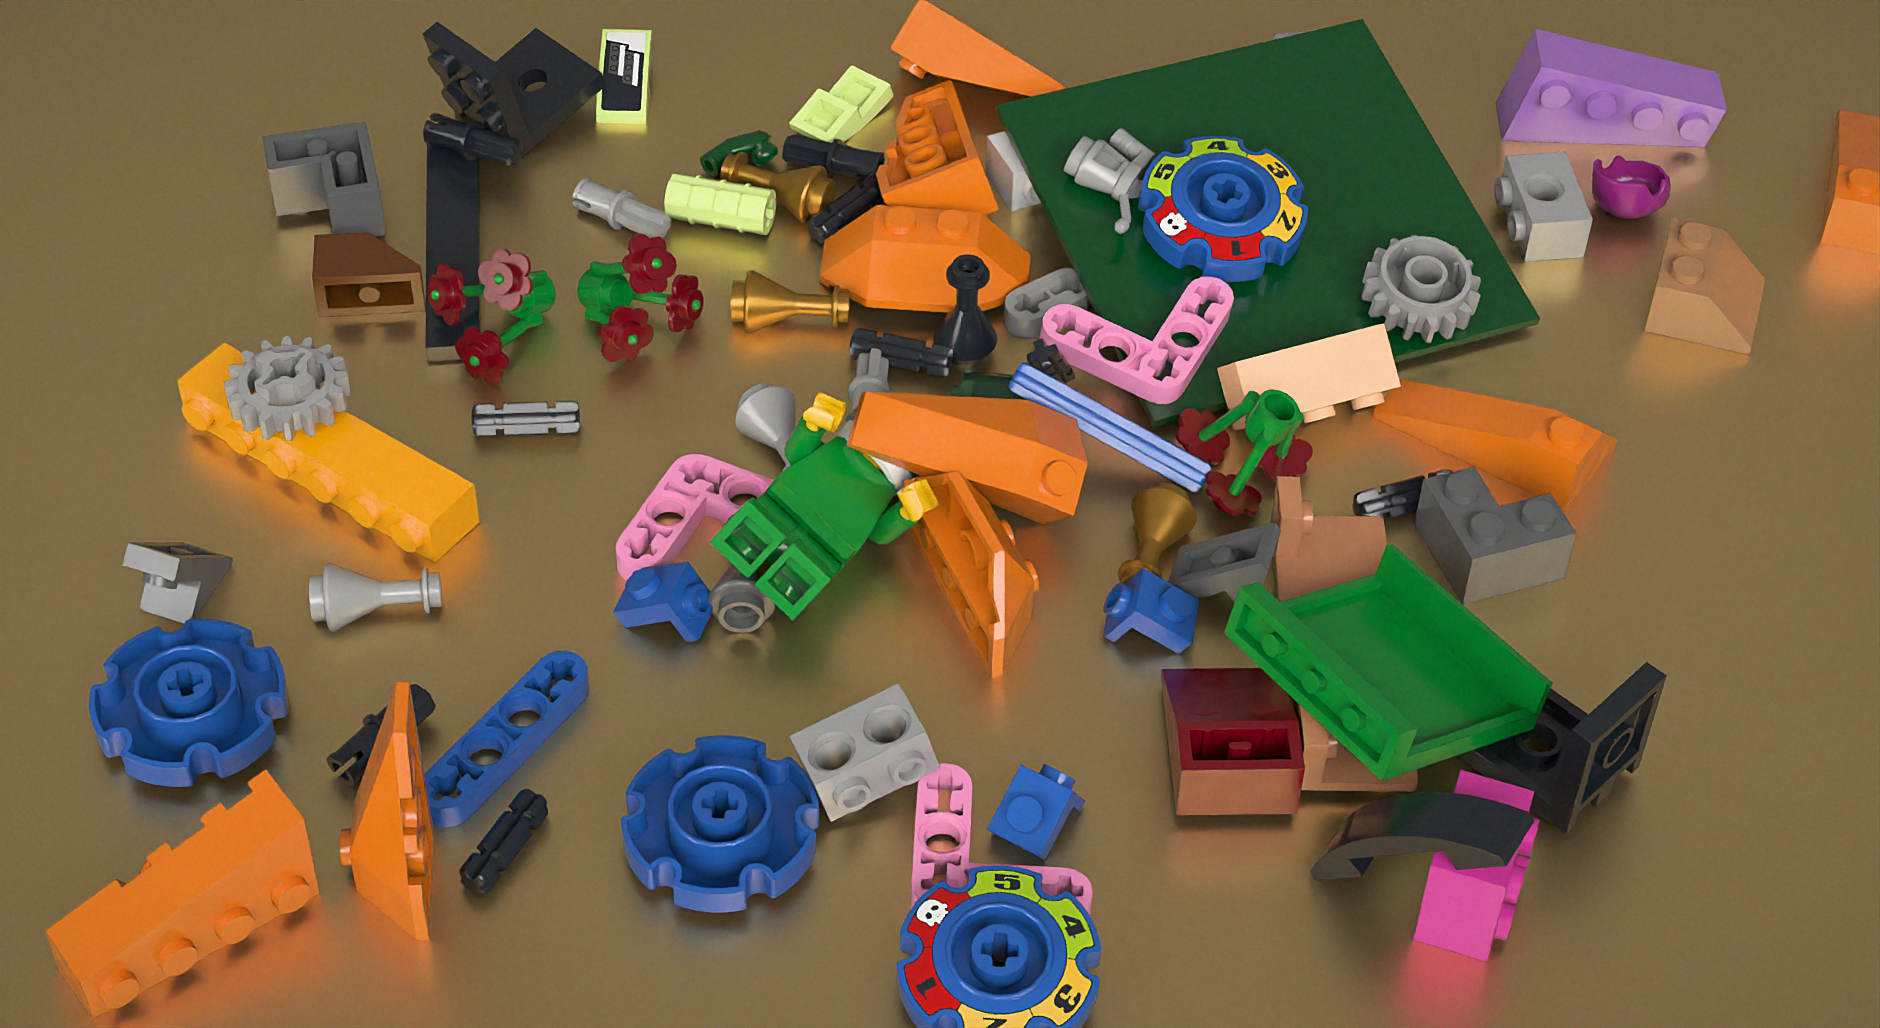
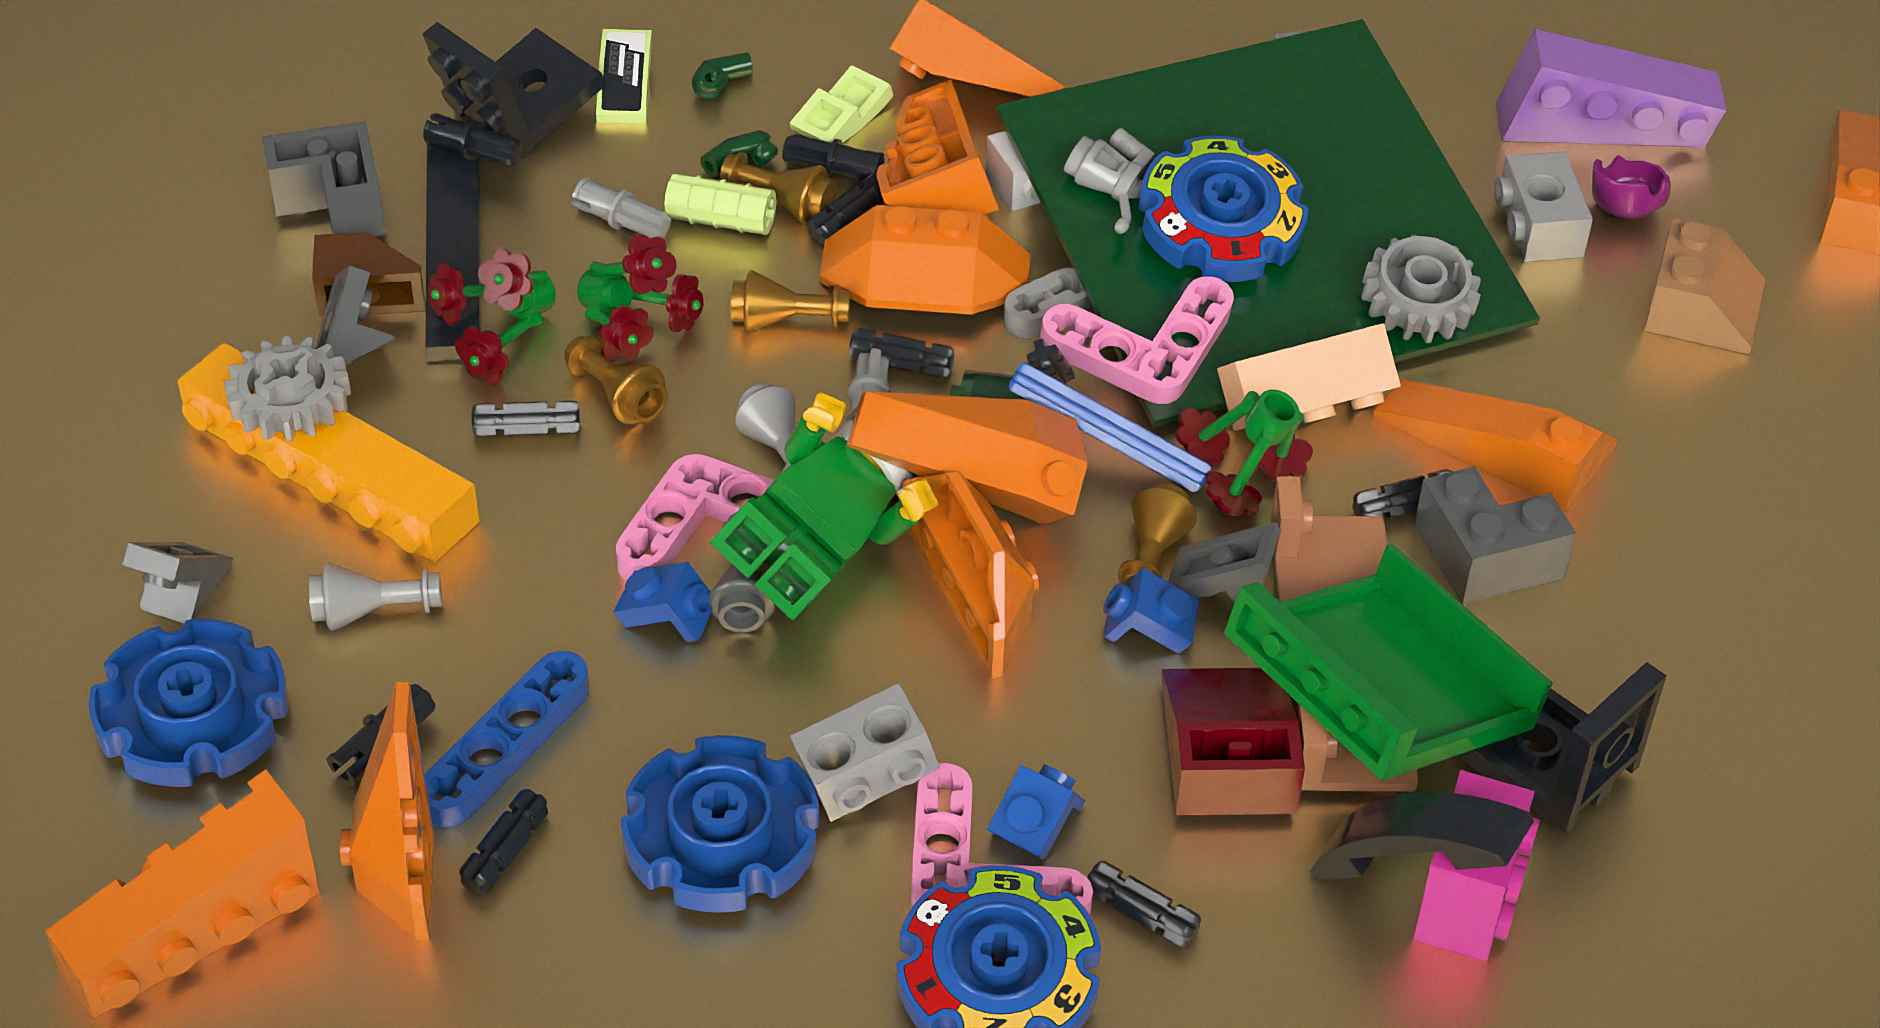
(347, 304): none -> dark grey slope
(633, 391): none -> pearl gold piece
(717, 72): none -> dark green arm
(966, 326): black piece -> none
(1144, 904): none -> black axle

